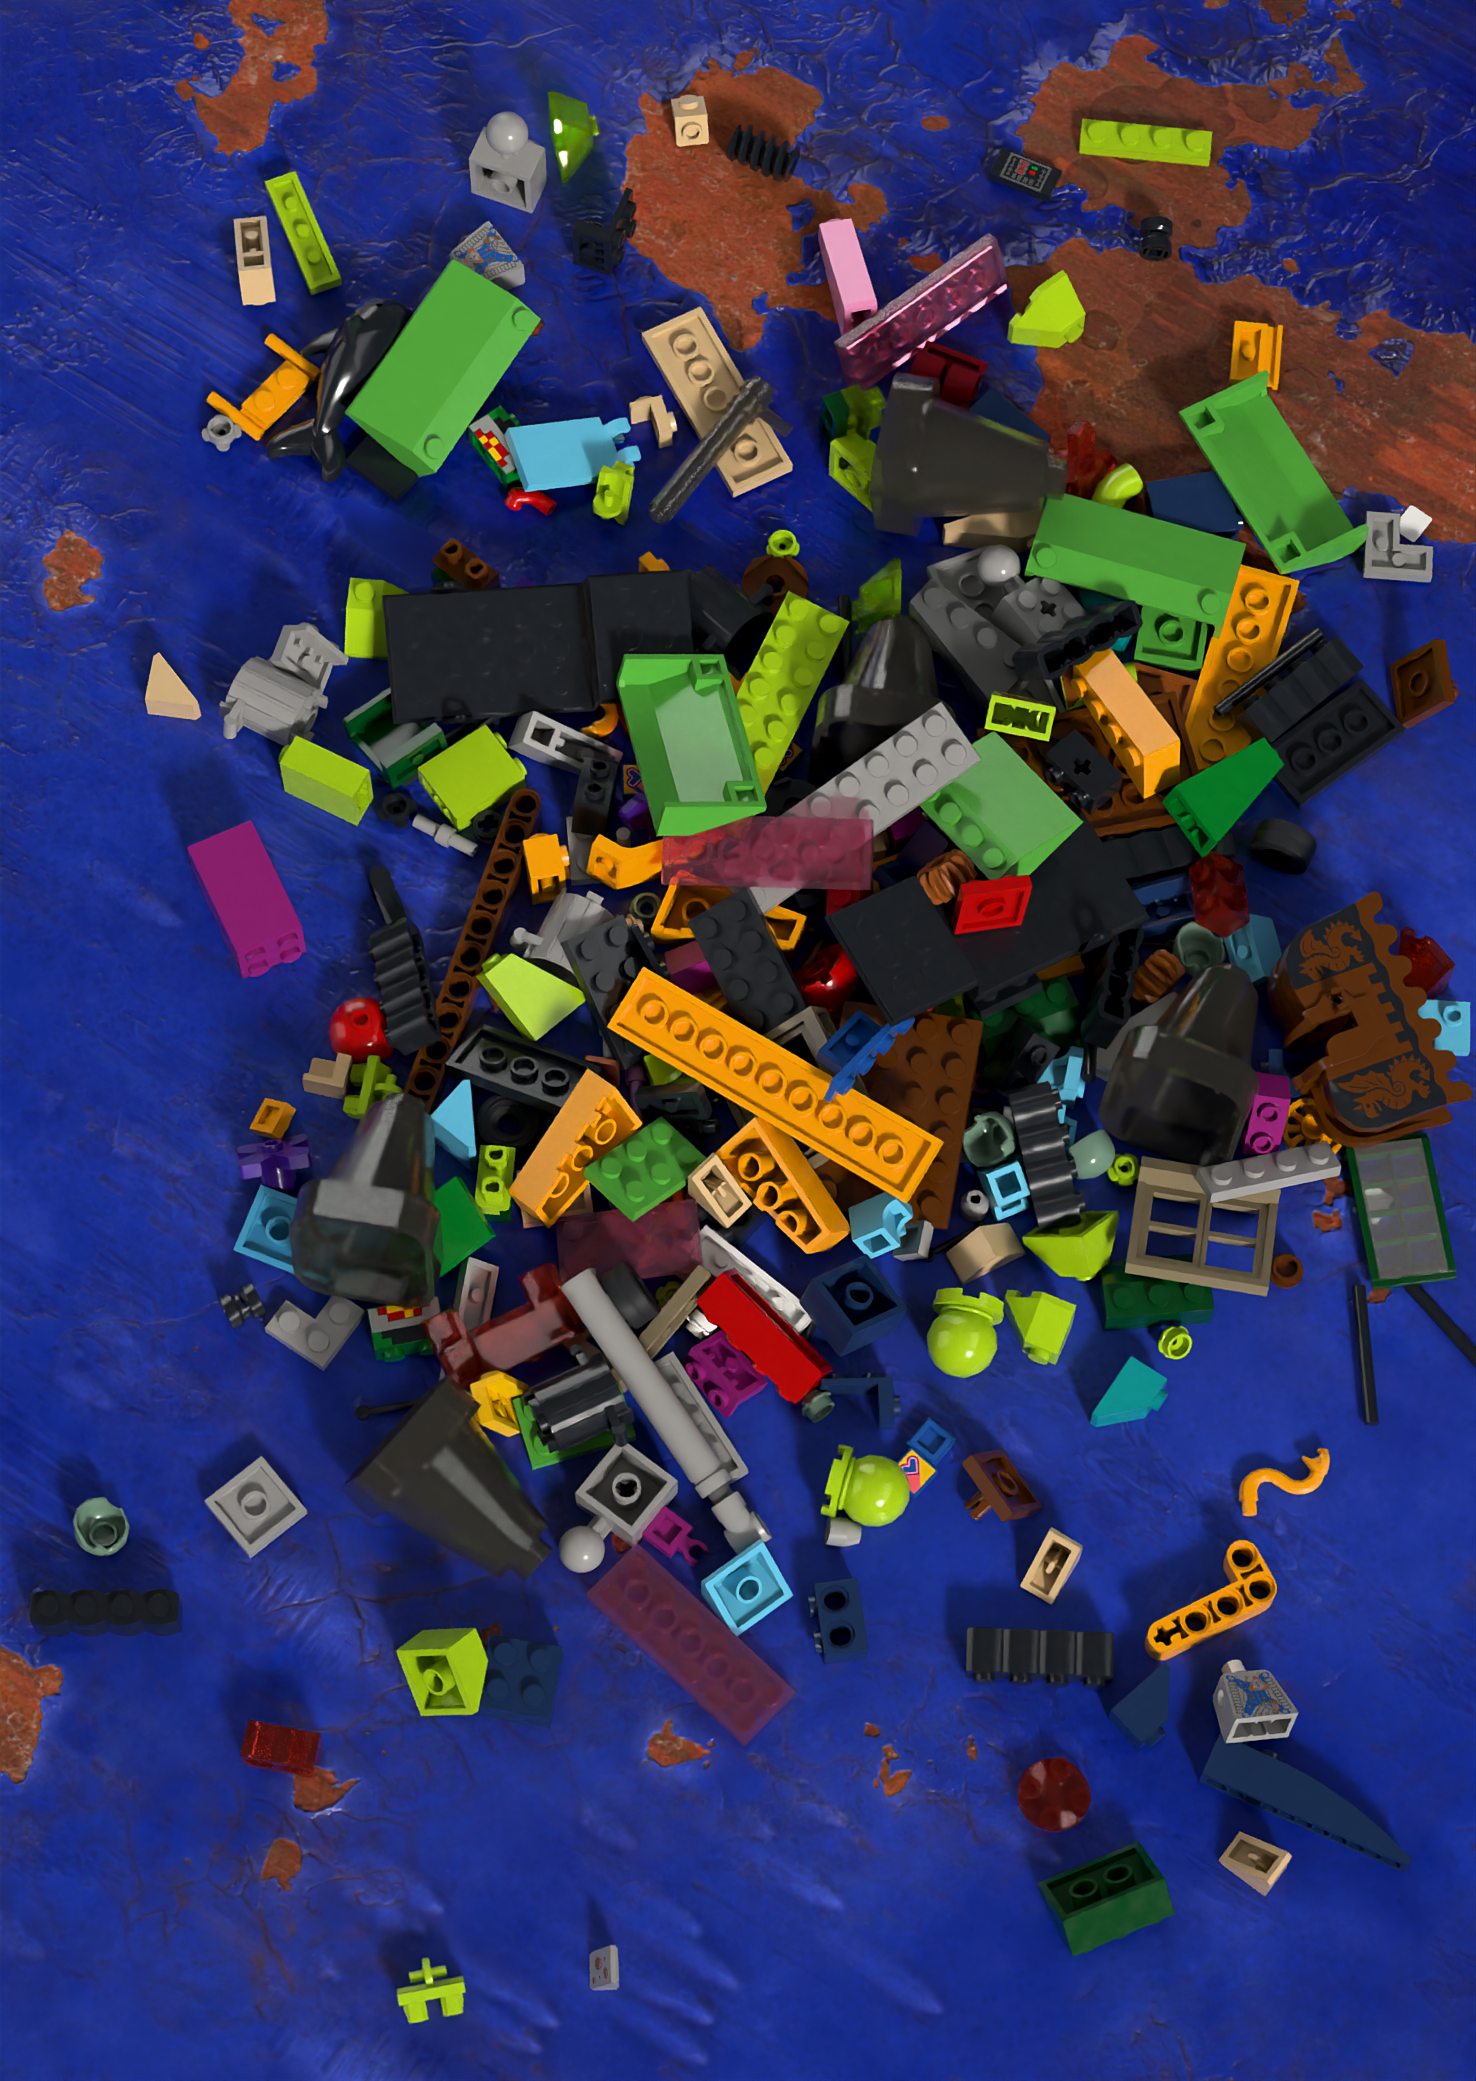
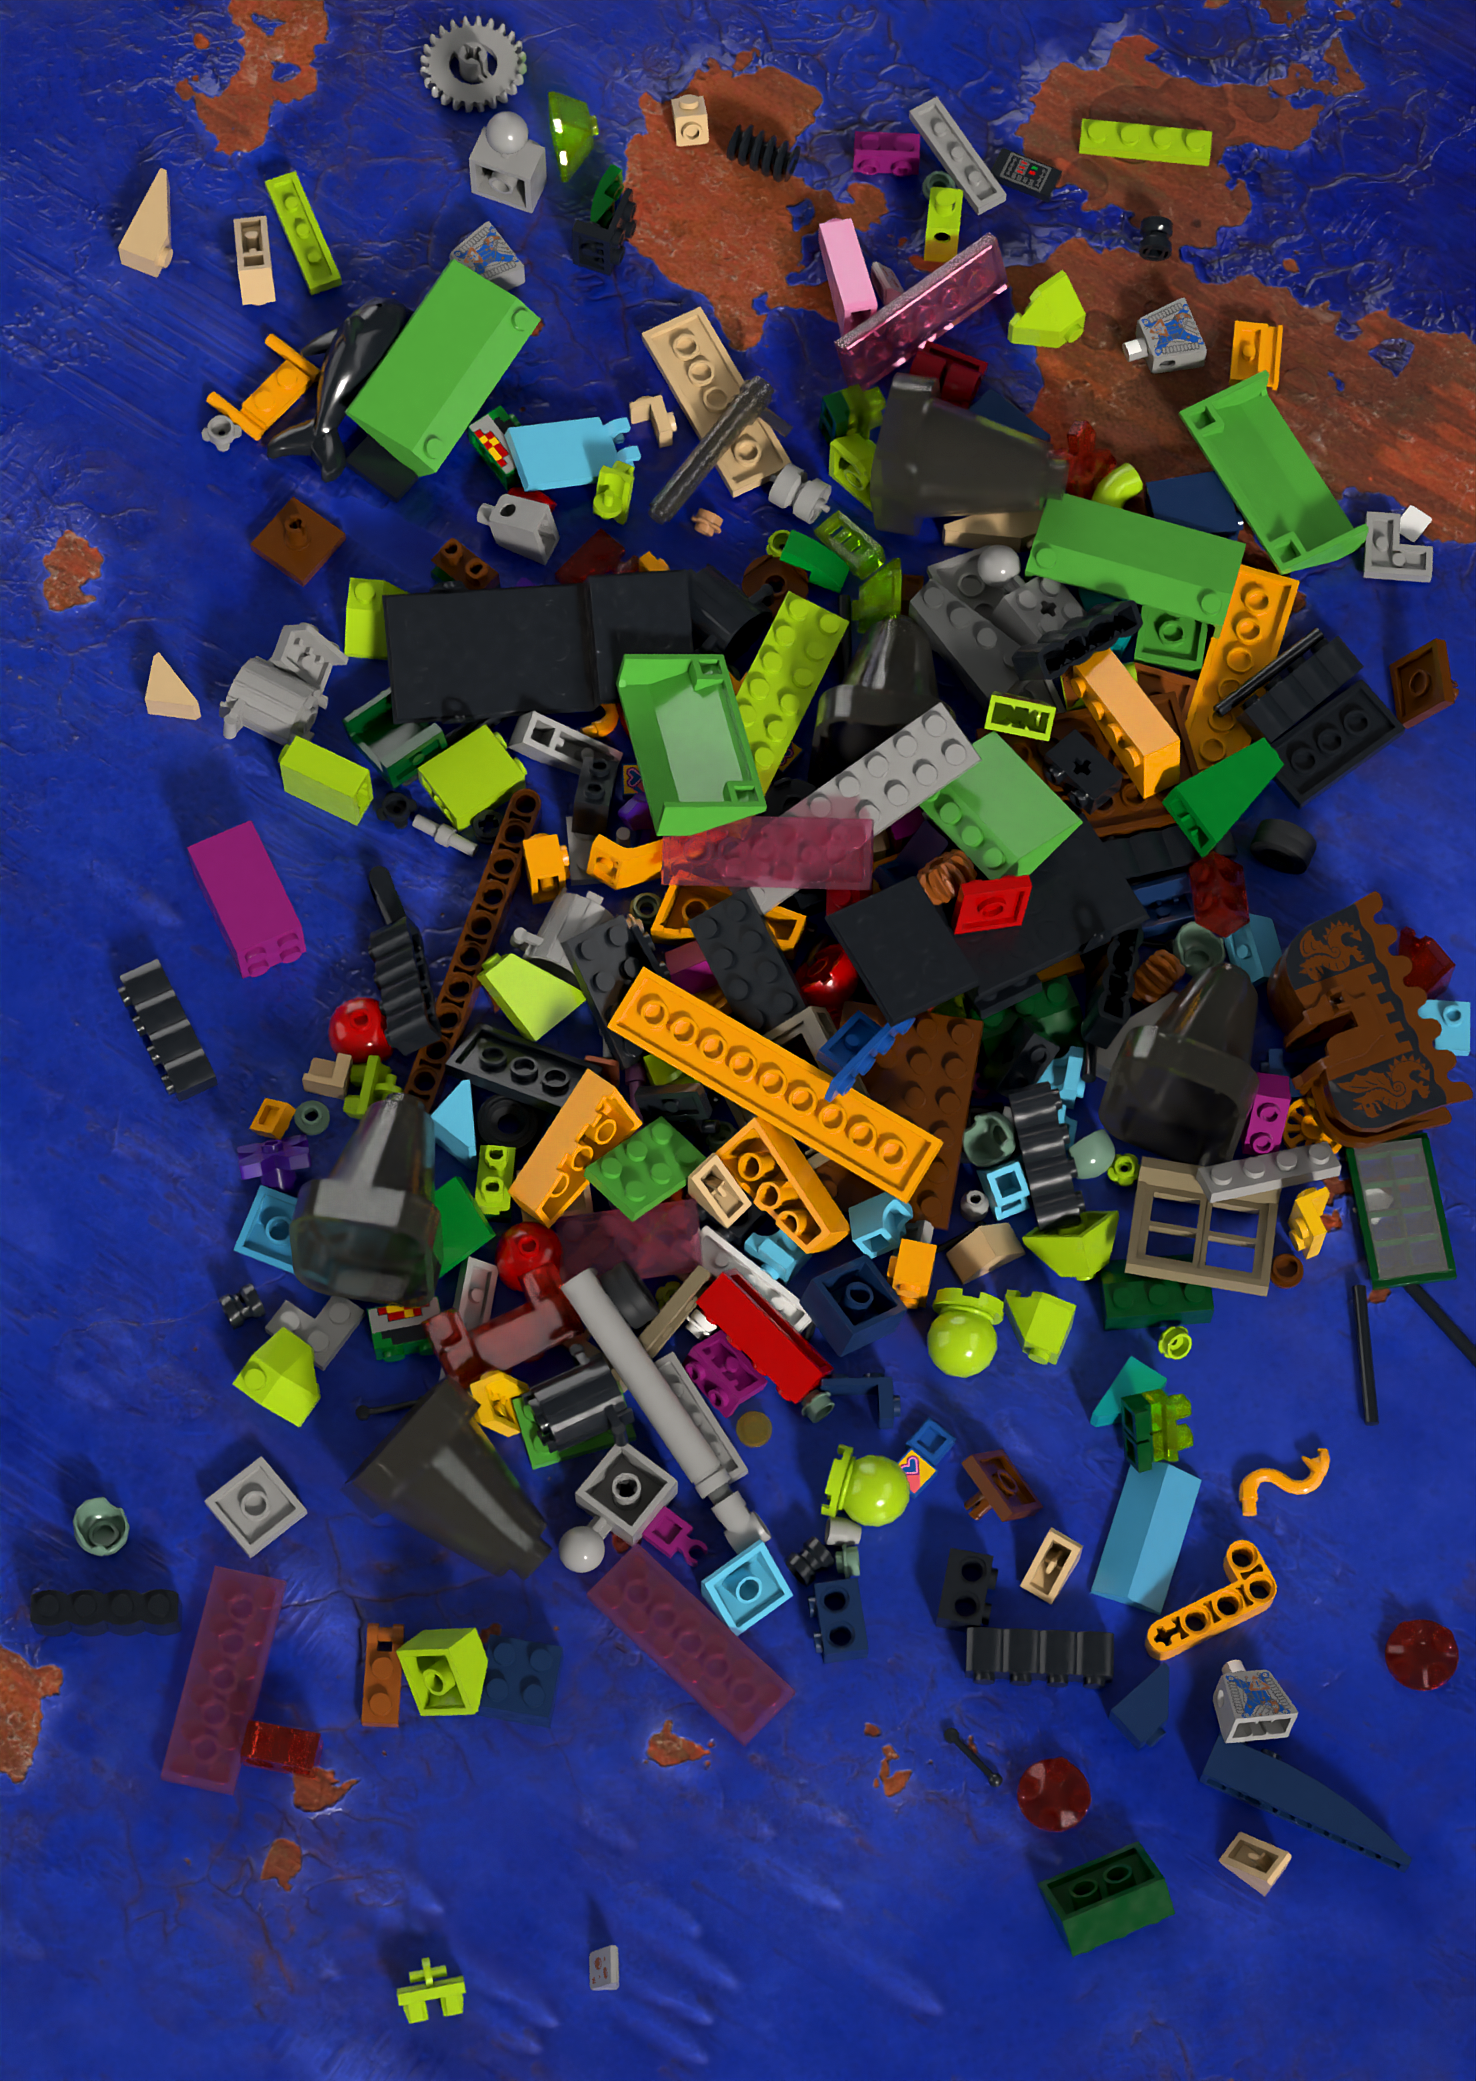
(148, 238): none -> tan slope
(168, 1031): none -> black brick
(223, 1680): none -> clear pink plate
(282, 1377): none -> lime slope
(298, 541): none -> reddish brown tile
(312, 1127): none -> sand green plate
(382, 1677): none -> dark orange plate
(470, 47): none -> light grey gear
(521, 526): none -> light grey torso
(524, 1249): none -> red cylinder
(596, 558): none -> clear red plate
(606, 195): none -> green slope
(707, 522): none -> medium nougat plate
(726, 1133): none -> sand green plate
(754, 1429): none -> clear yellow plate
(776, 1255): none -> medium azure brick
(794, 490): none -> light grey wheel
(812, 1558): none -> black wheel
(825, 566): none -> green slope
(848, 1561): none -> sand green plate
(865, 559): none -> clear neon green slope
(885, 283): none -> light grey slope
(886, 153): none -> magenta bracket
(910, 587): none -> reddish brown piece
(912, 1272): none -> light orange brick
(937, 179): none -> sand green plate
(943, 217): none -> lime torso
(952, 1736): none -> black hinge
(957, 155): none -> light grey plate
(959, 1590): none -> black brick
(1146, 1536): none -> dark azure slope
(1151, 1427): none -> hips
(1167, 340): none -> light grey torso
(1305, 1223): none -> yellow bracket
(1421, 1654): none -> clear red dish

